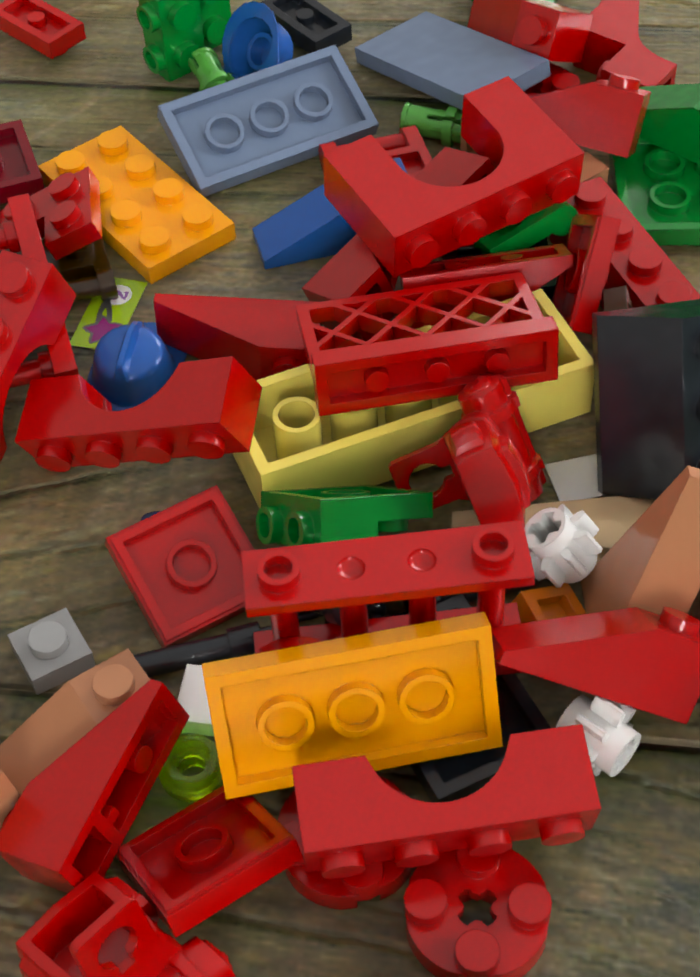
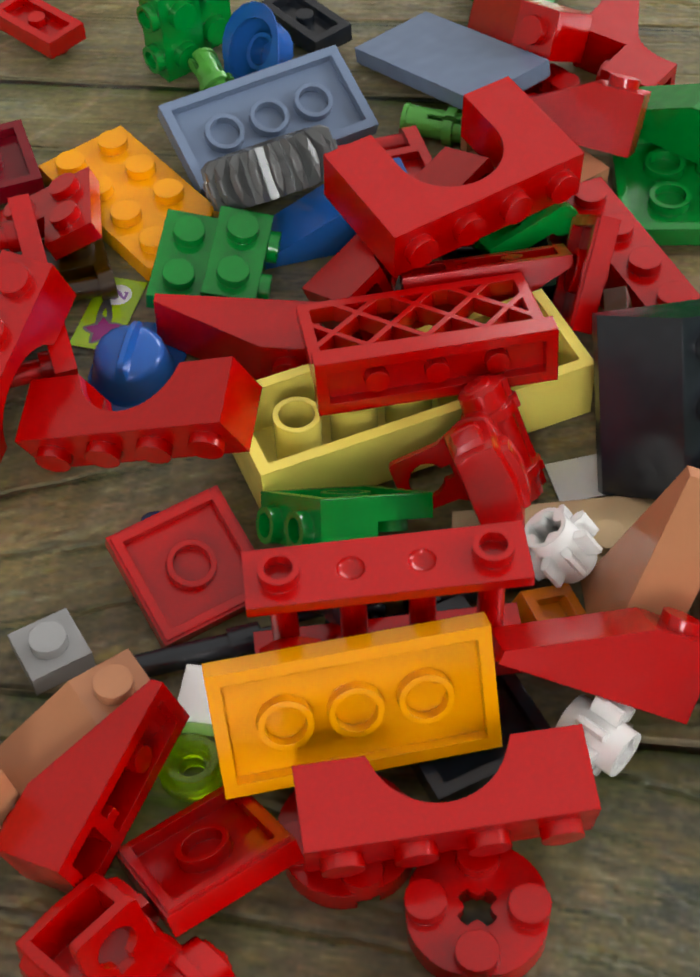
(215, 255): none -> green plate
(268, 169): none -> dark grey gear

